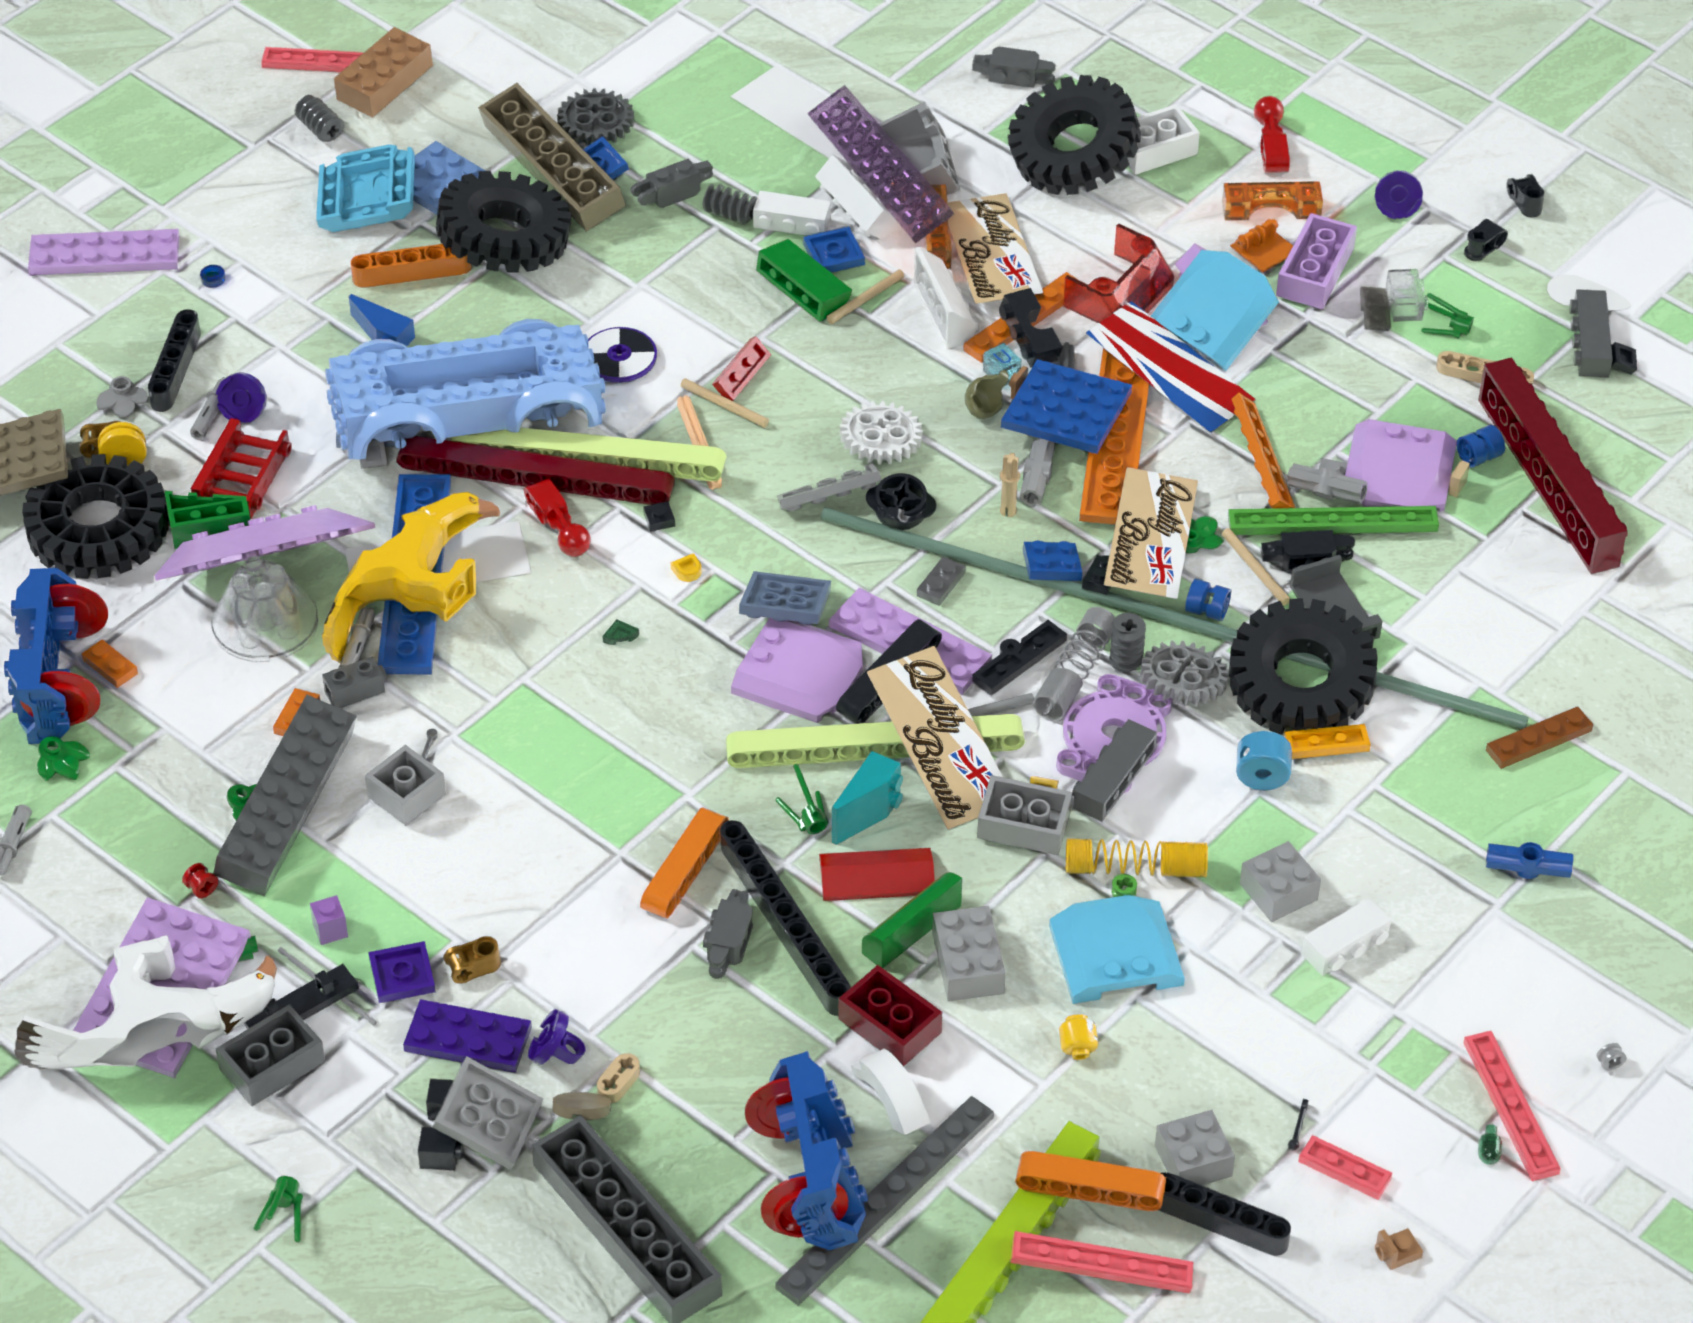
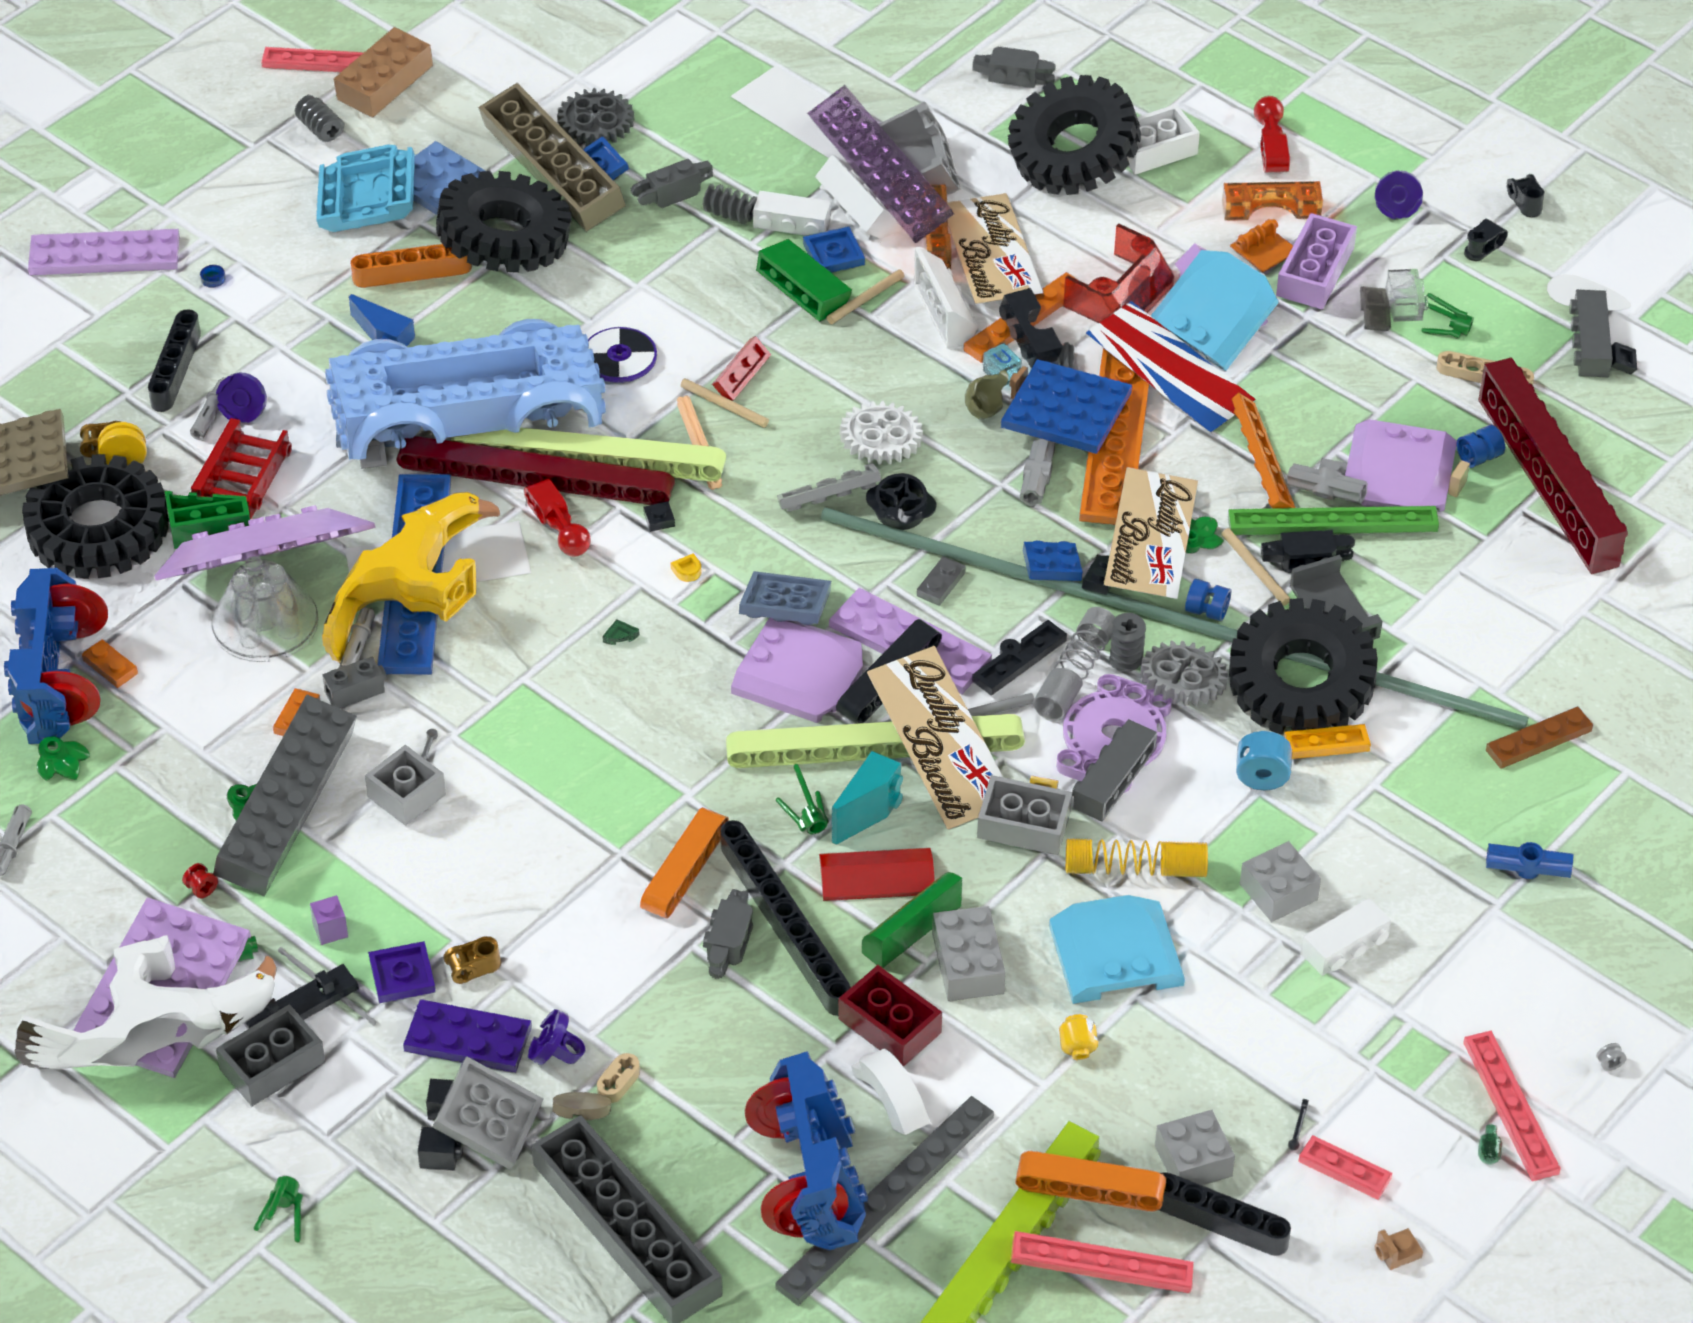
(121, 397): light grey plate -> none
(1009, 478): tan axle -> none
(1124, 880): bright green bush -> none

